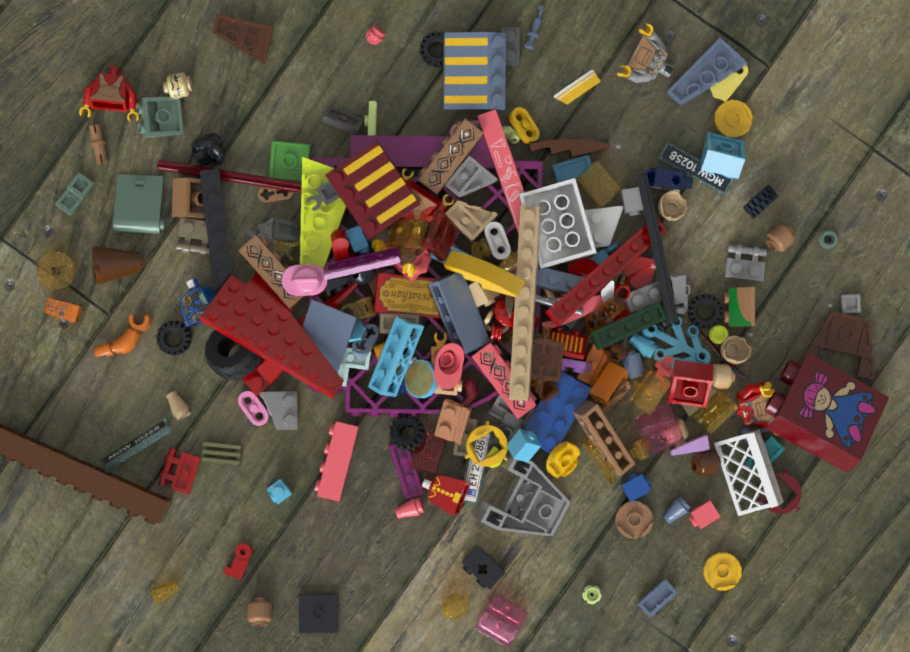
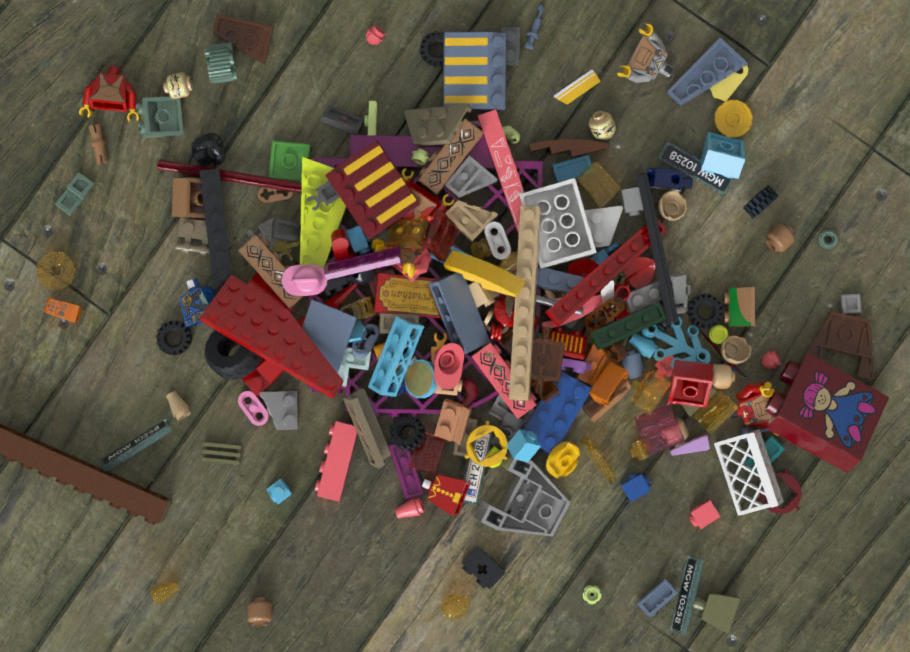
(114, 264): reddish brown cone -> none
(127, 341): orange piece -> none
(138, 207): sand green door -> none
(184, 473): red plate -> none
(221, 62): none -> sand green brick
(242, 557): red leg -> none
(318, 613): black plate -> none
(367, 427): none -> dark tan panel
(420, 157): none -> yellowish green plate
(435, 124): none -> dark tan wing
(501, 620): clear pink slope -> none
(524, 125): yellow plate -> none
(602, 125): none -> tan head
(603, 437): medium nougat brick -> none
(634, 519): medium nougat tile -> none
(677, 509): sand blue cone -> none
(687, 595): none -> tile
(705, 463): reddish brown head -> none
(718, 609): none -> olive torso
(722, 571): yellow tile -> none
(745, 269): light grey plate -> none
(771, 360): none -> coral plate

